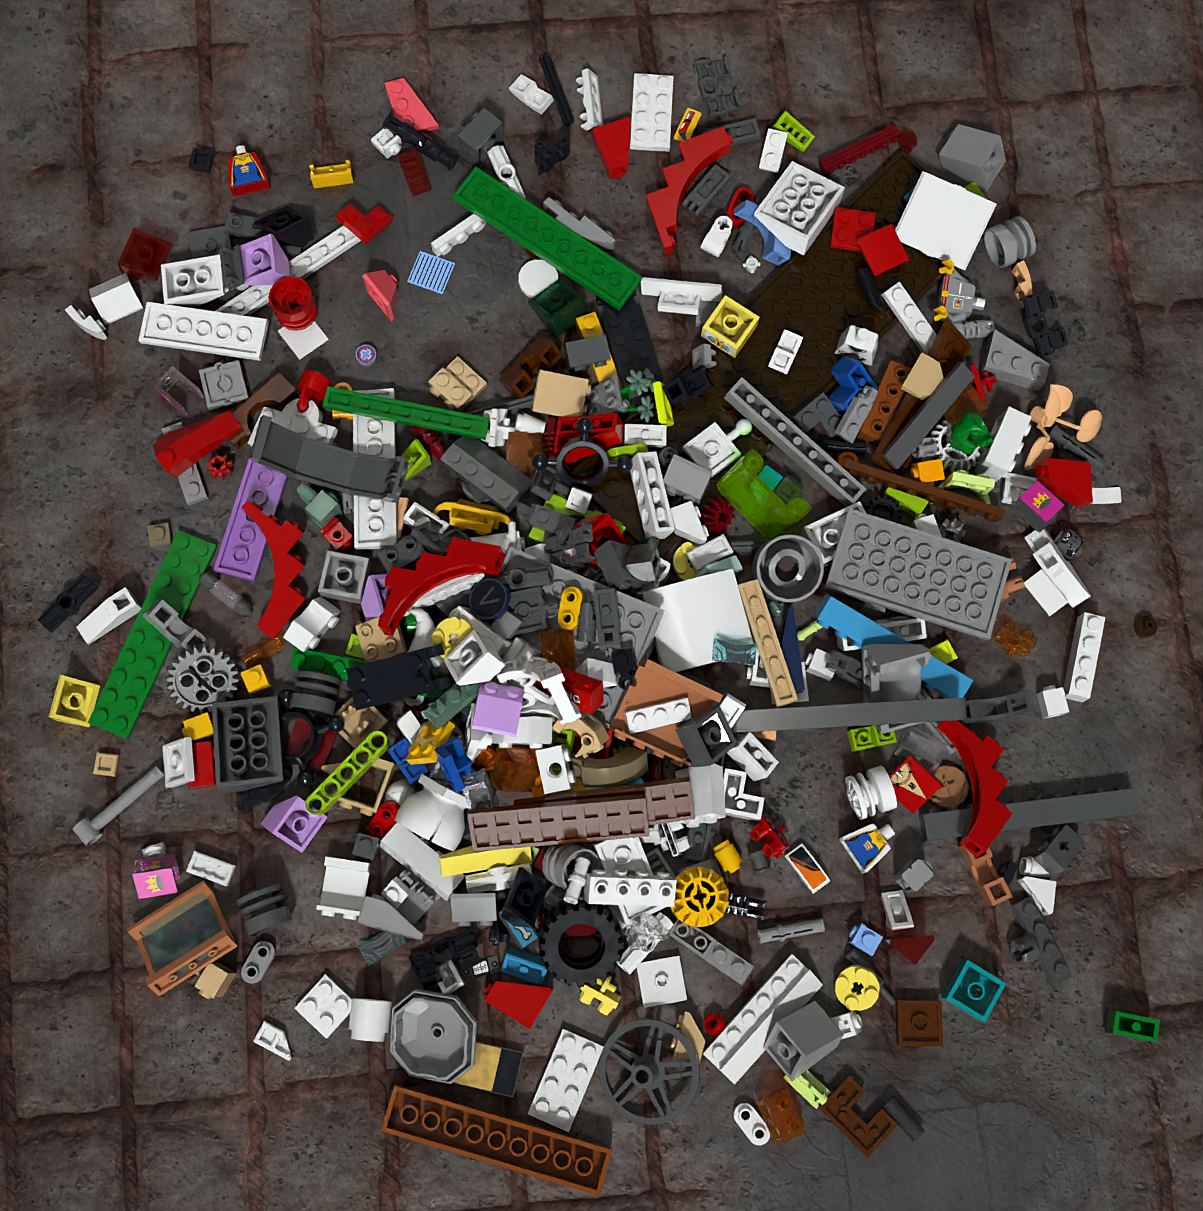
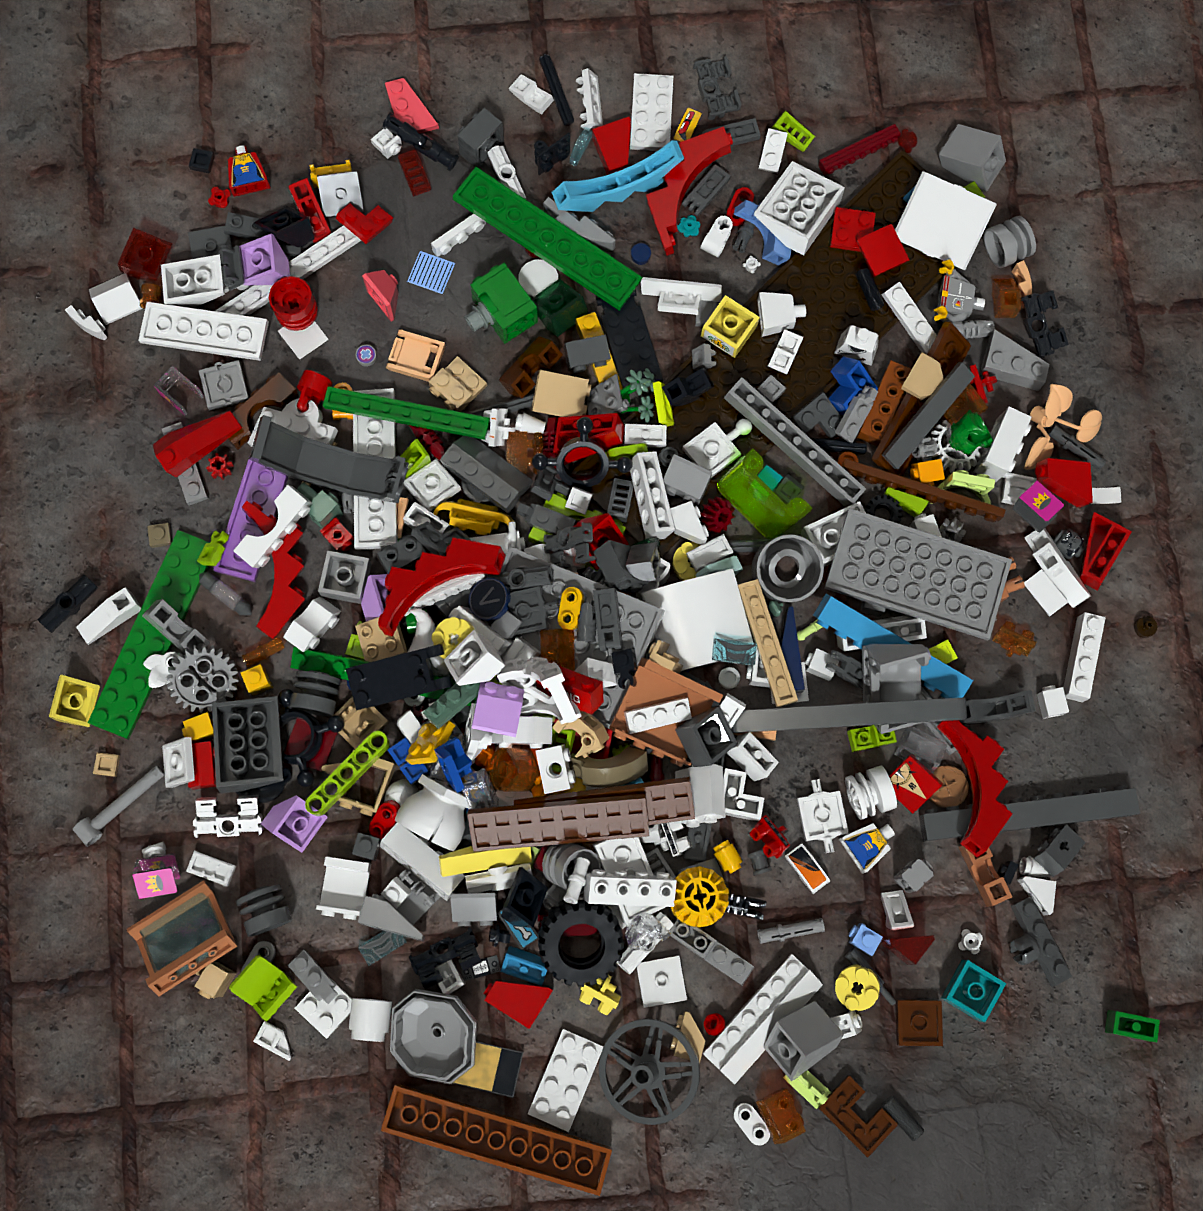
(150, 293): none -> clear orange wheel
(159, 668): none -> white plate
(213, 551): none -> lime plate
(223, 201): none -> red plate
(246, 823): none -> white piece
(263, 986): none -> lime bracket
(291, 507): none -> white arch
(308, 206): none -> red slope
(313, 977): none -> light grey hinge
(338, 191): none -> plate
(413, 354): none -> light nougat container
(432, 485): none -> white plate
(501, 304): none -> green piece
(580, 146): none -> clear light blue tile
(616, 187): none -> medium azure arch
(617, 515): none -> dark grey slope
(640, 253): none -> dark blue tile
(658, 655): none -> tan bracket
(692, 230): none -> teal plant
(729, 678): none -> white tile
(771, 389): none -> light grey plate
(778, 312): none -> white torso
(822, 816): none -> white plate
(976, 941): none -> white plate
(1006, 298): none -> clear orange slope
(1102, 548): none -> red wedge

